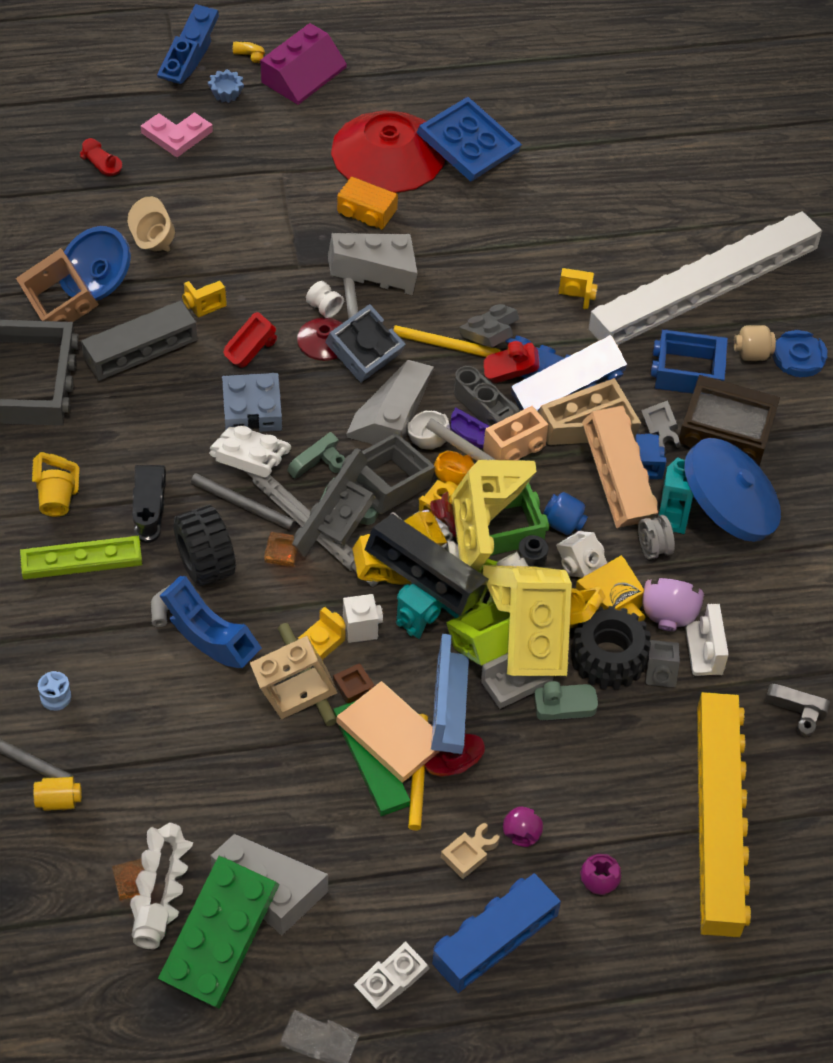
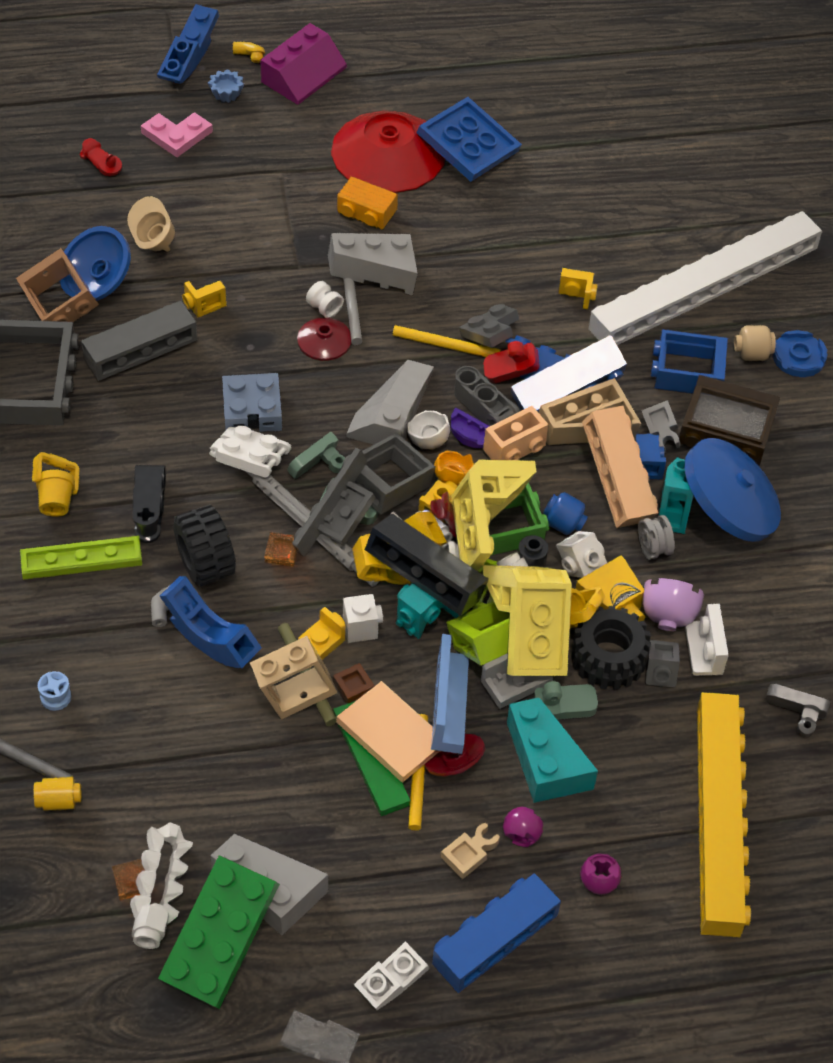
(243, 502): flat silver bar -> none
(250, 340): red piece -> none
(365, 343): piece -> none
(457, 441): light grey bar -> none
(547, 753): none -> teal wedge

